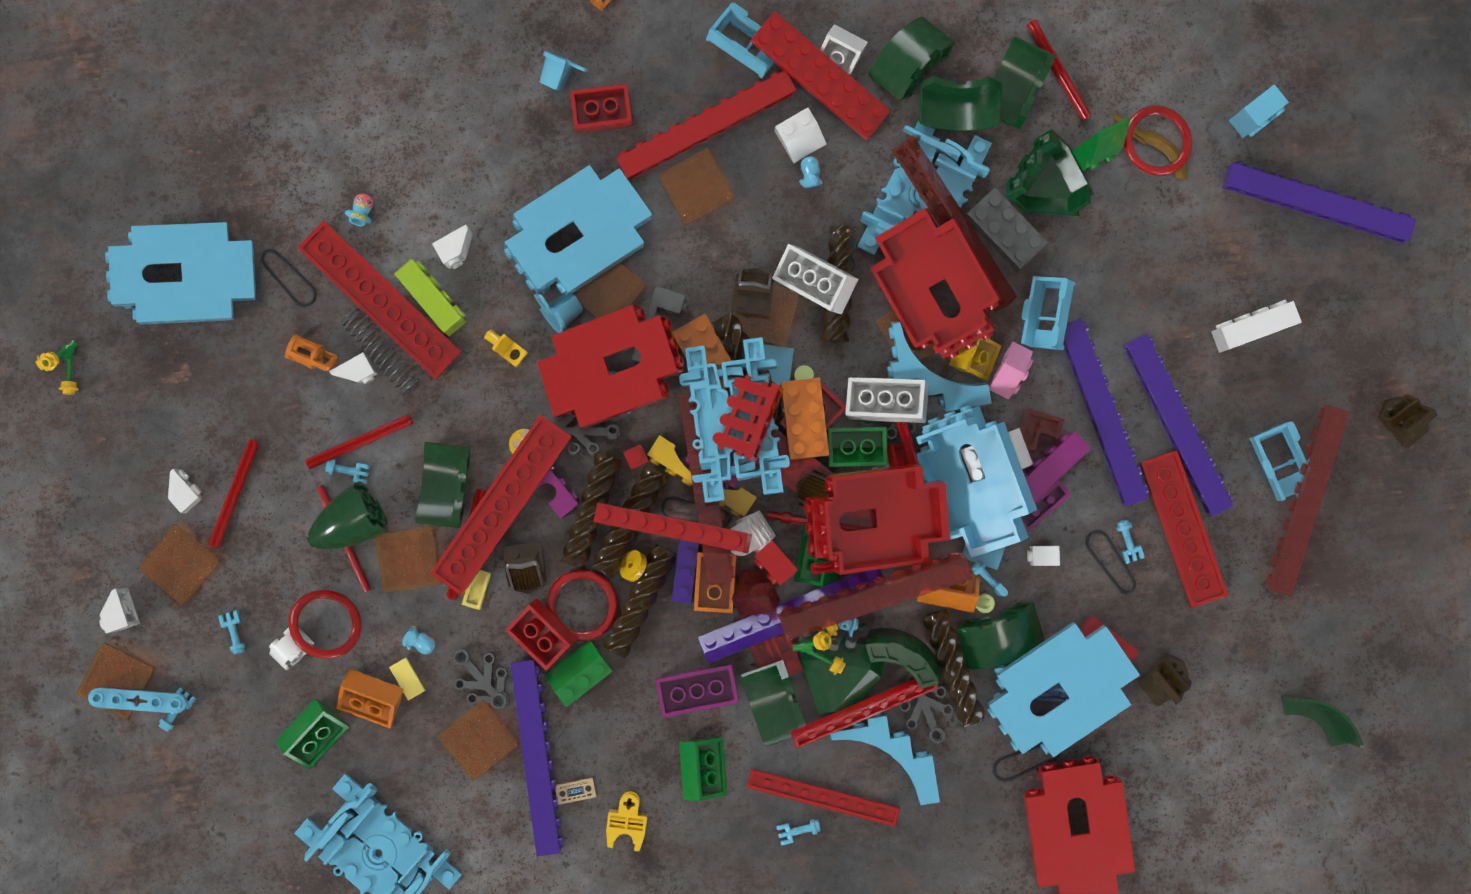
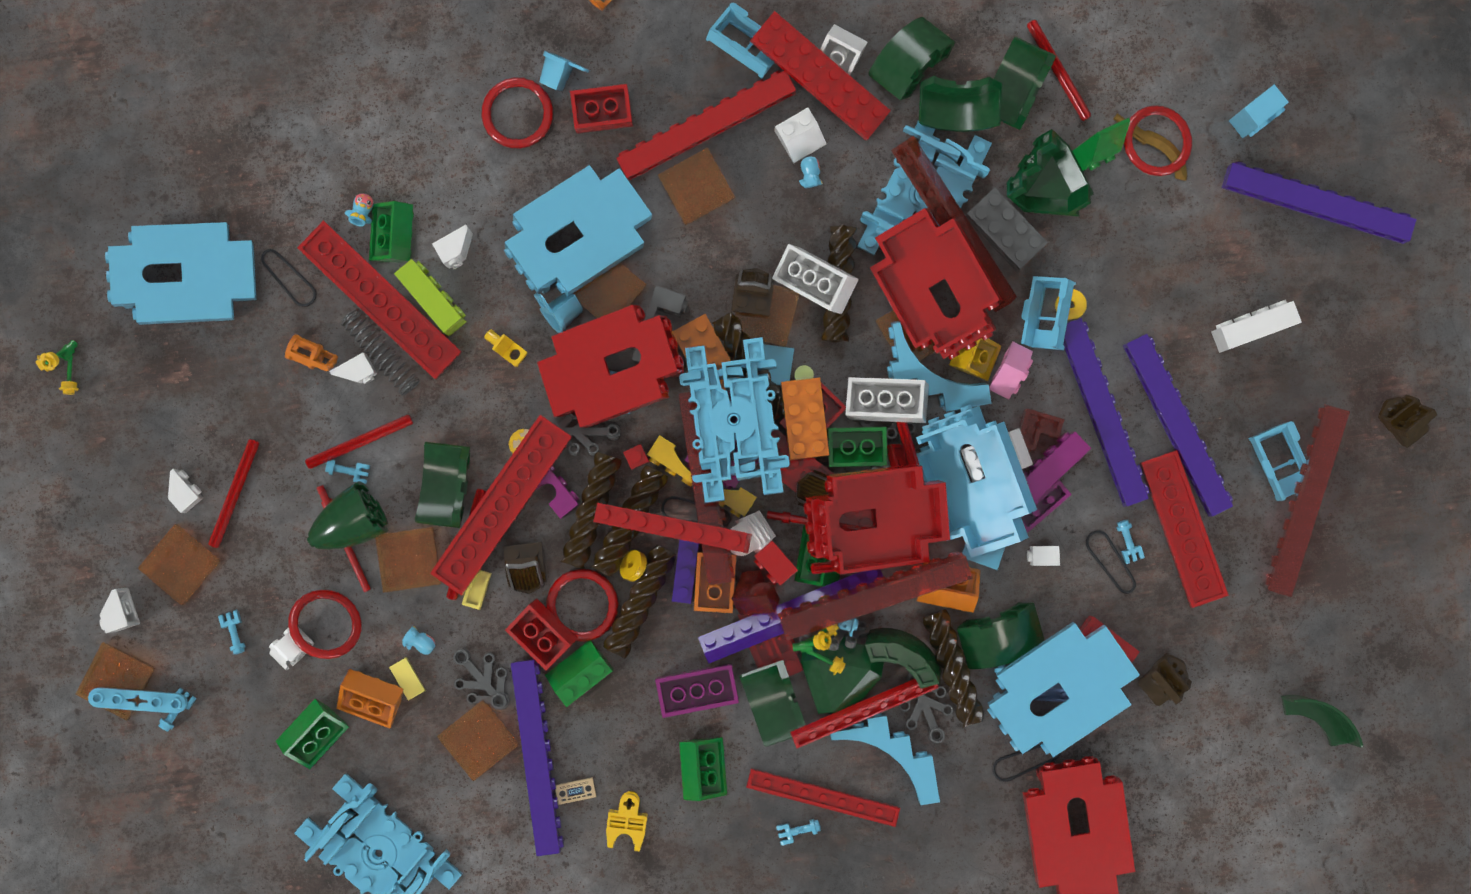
(391, 232): none -> green slope
(517, 82): none -> red wedge
(757, 431): red fence -> none
(985, 603): yellowish green tile -> none
(998, 588): medium azure hinge -> none
(1079, 305): none -> yellow piece

